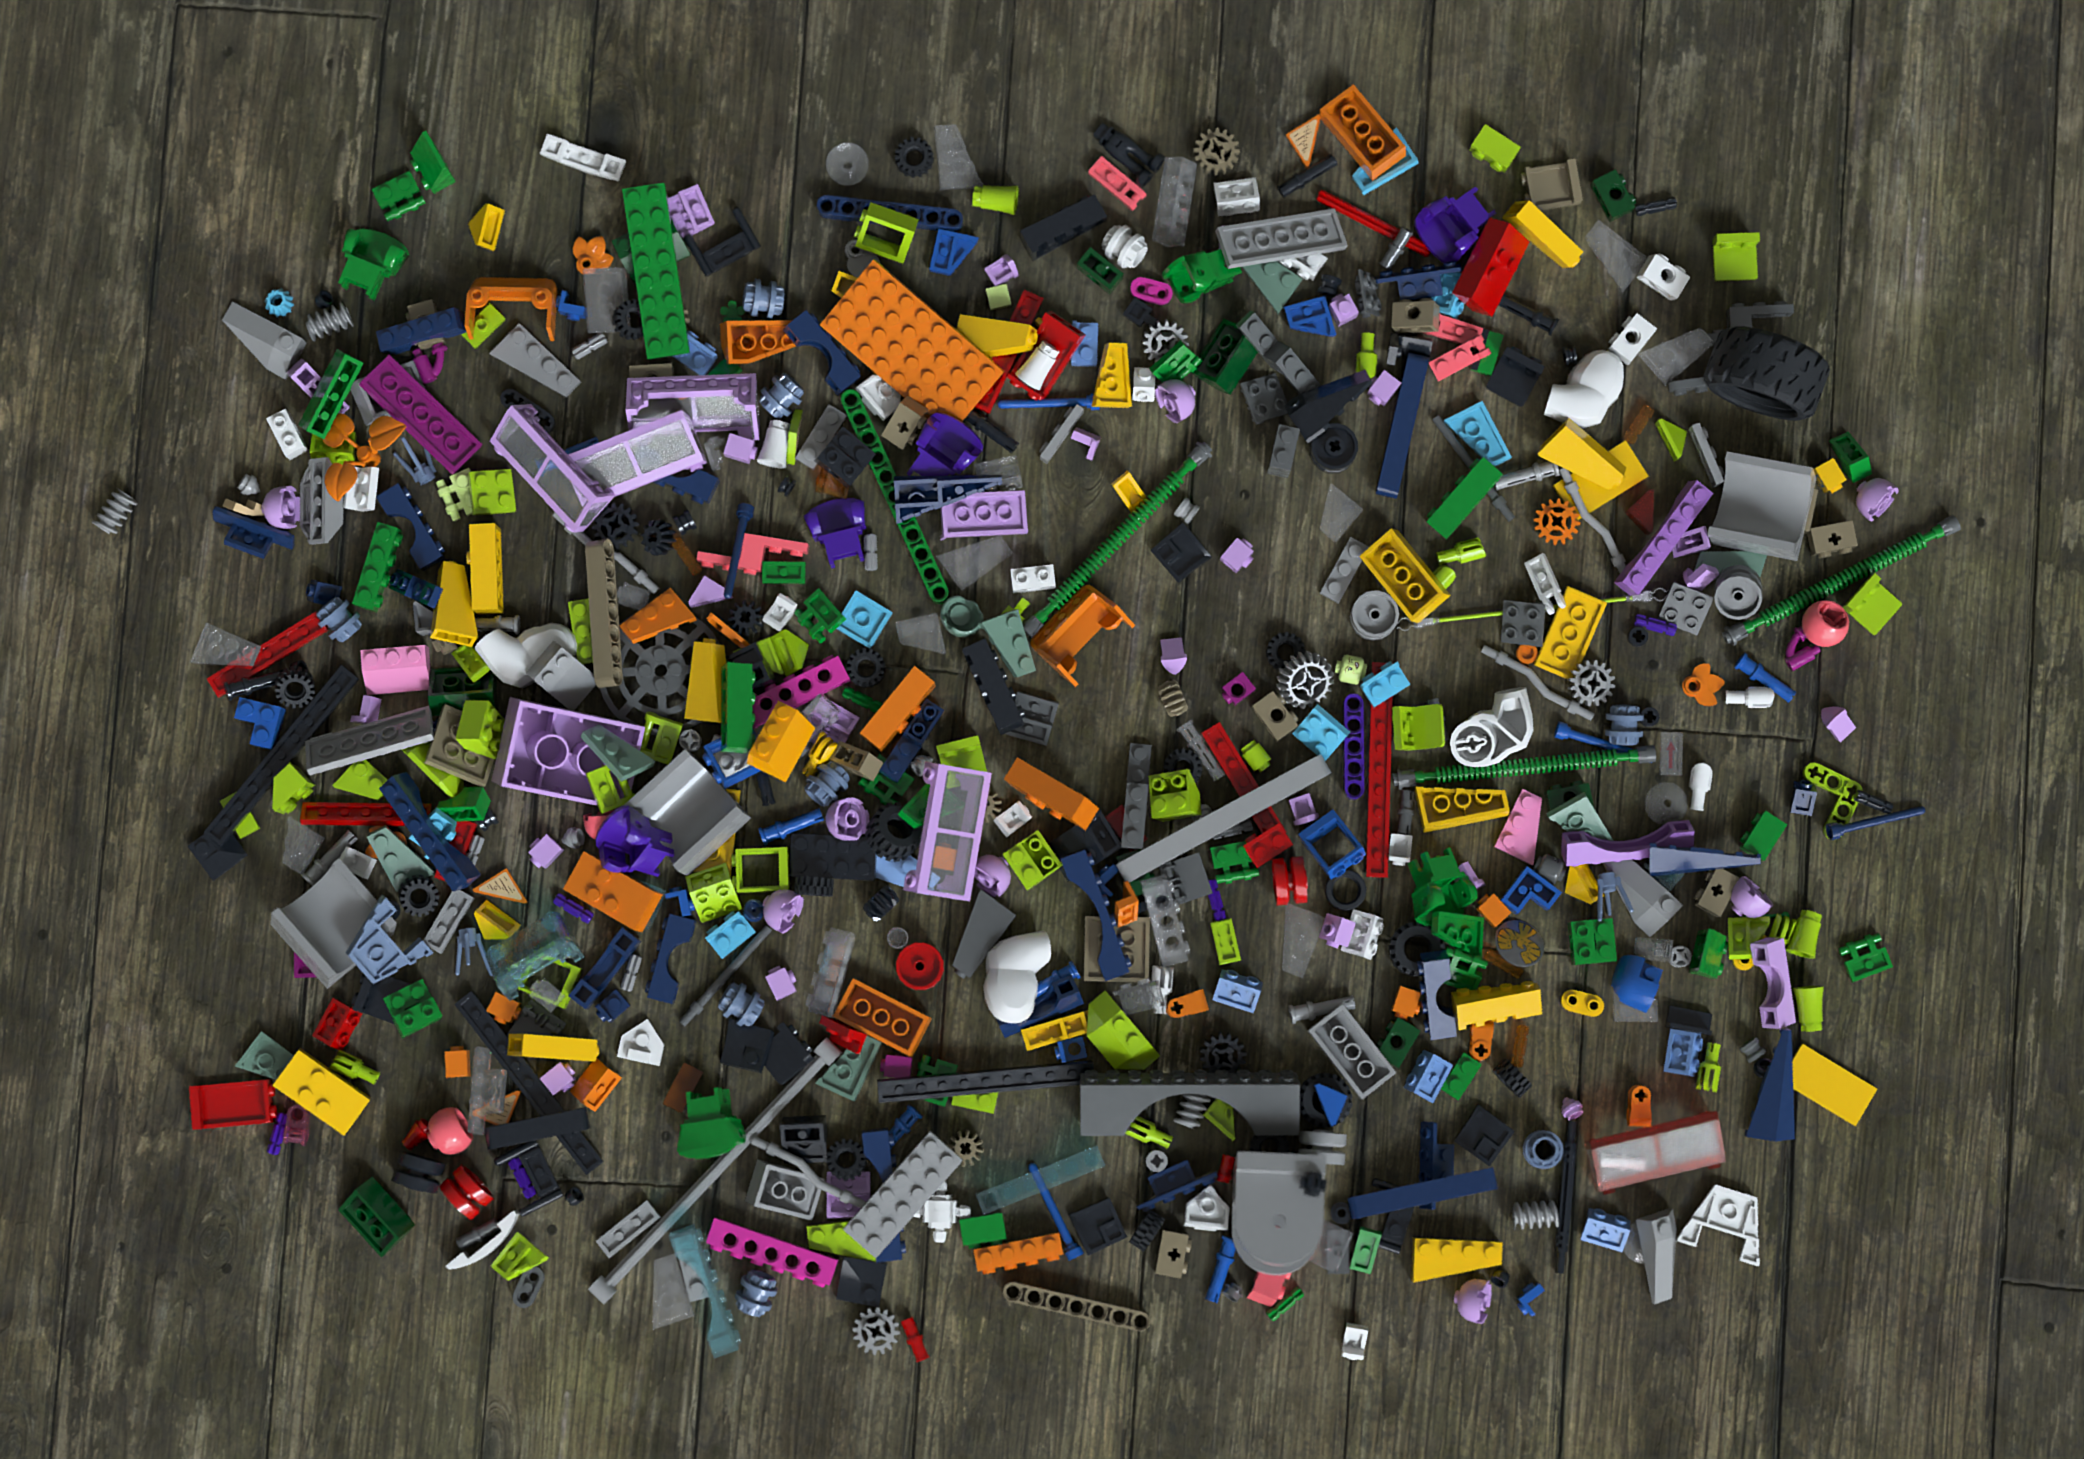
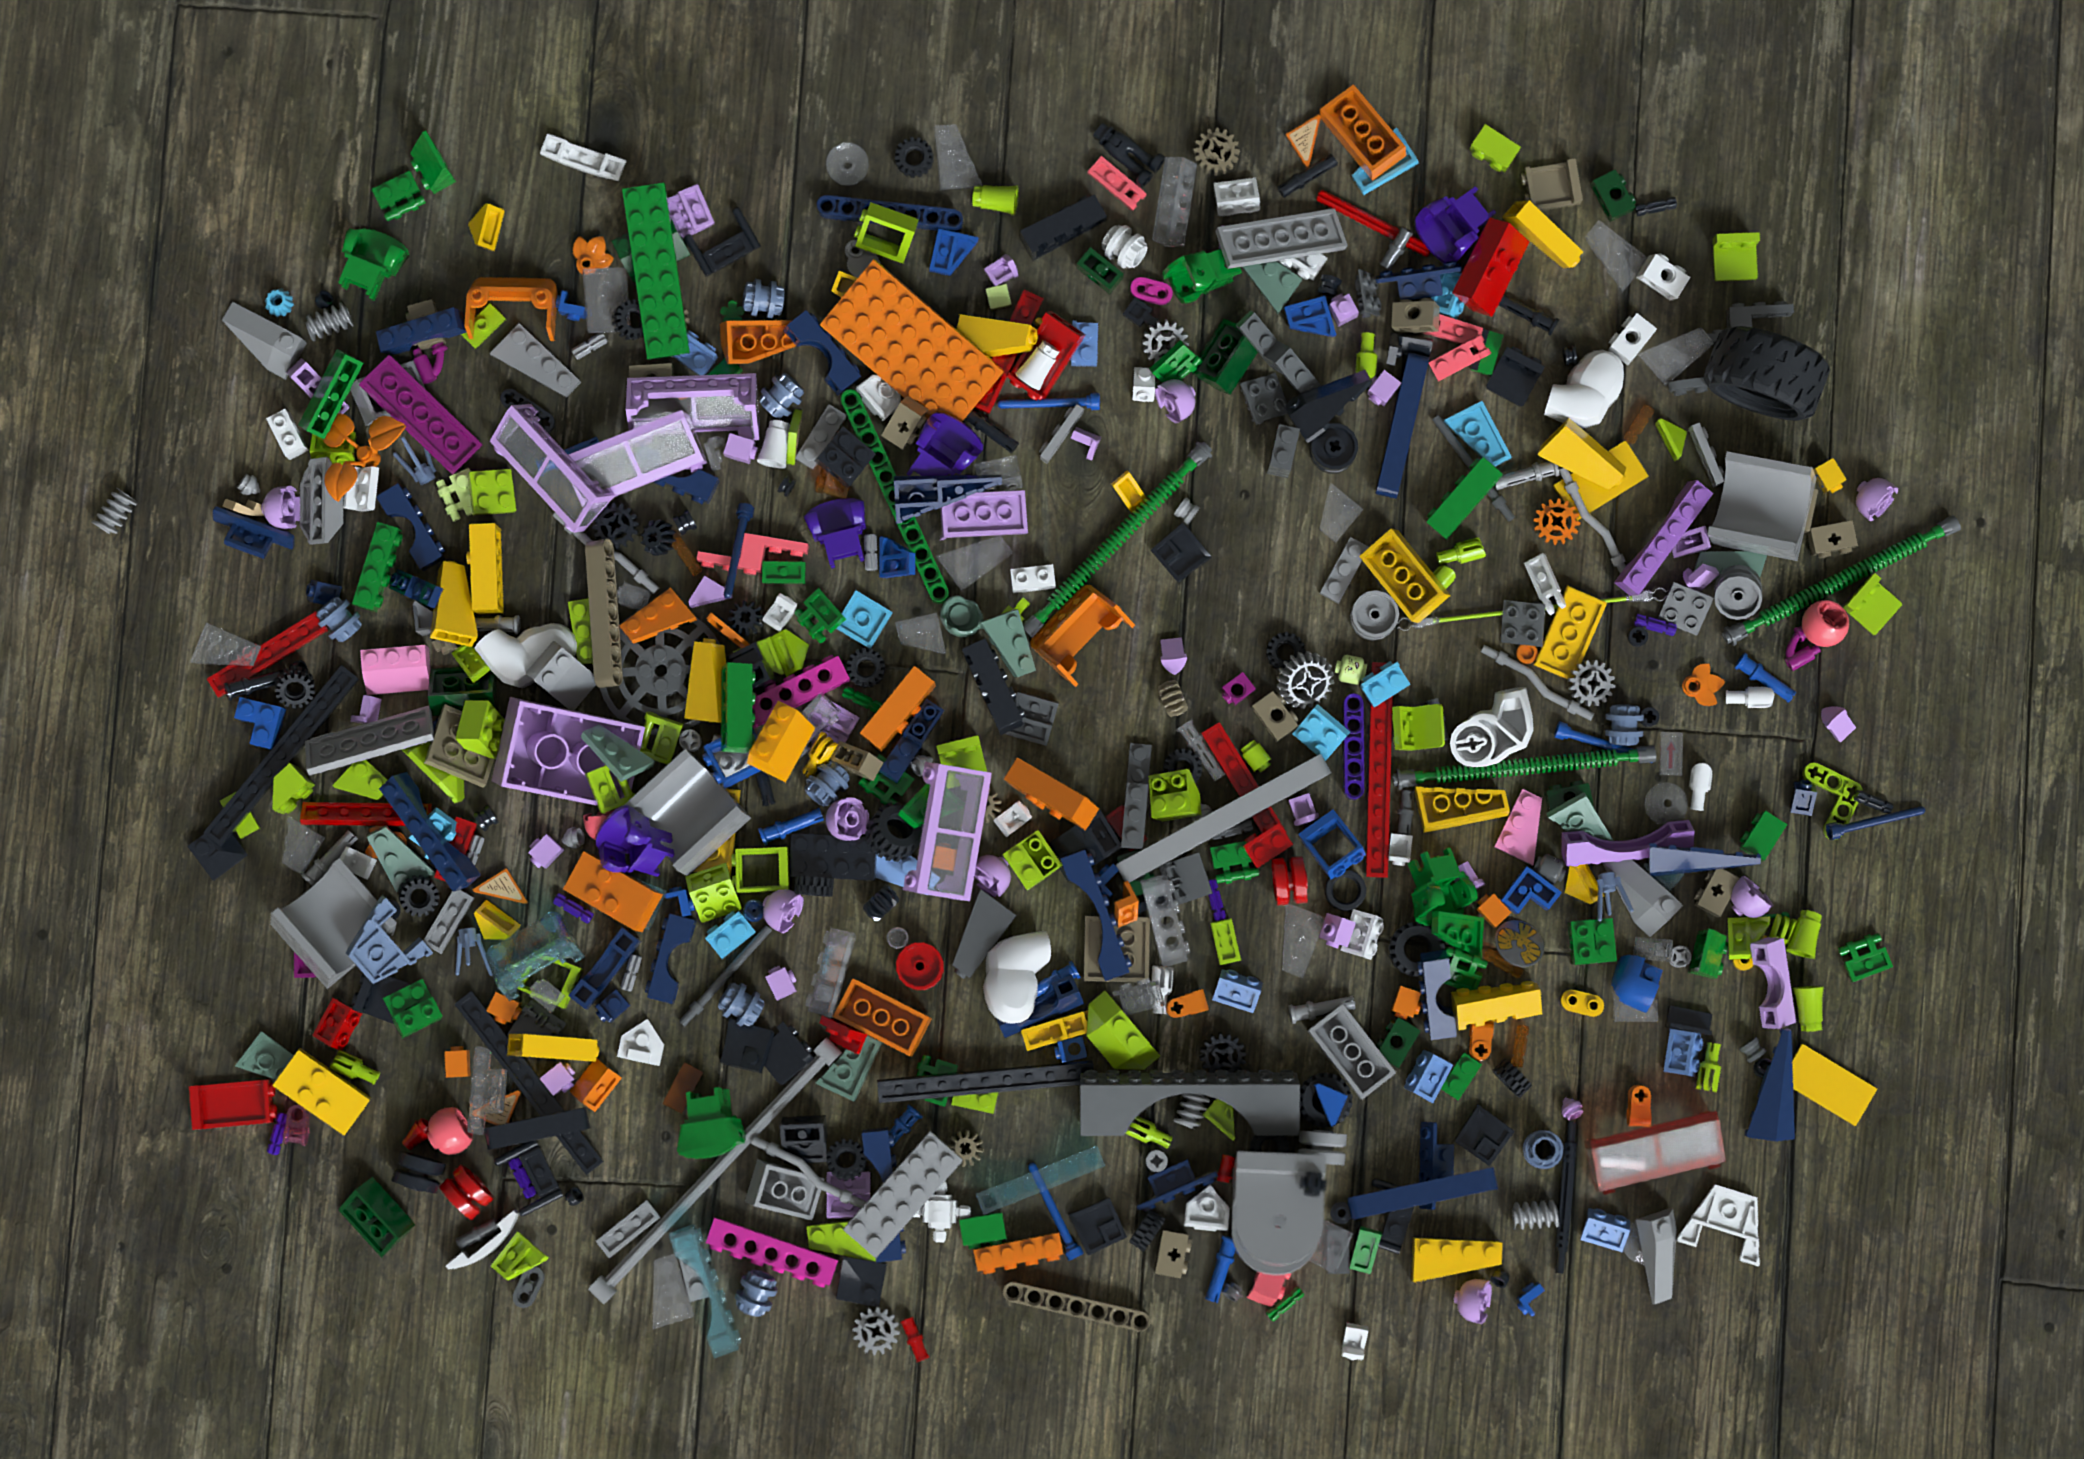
(467, 805): green arch -> none
(895, 559): none -> blue wing
(896, 1066): magenta brick -> none
(1113, 378): yellow wing -> none
(1238, 555): lavender brick -> none
(1642, 512): clear red slope -> none
(1851, 456): green arch -> none

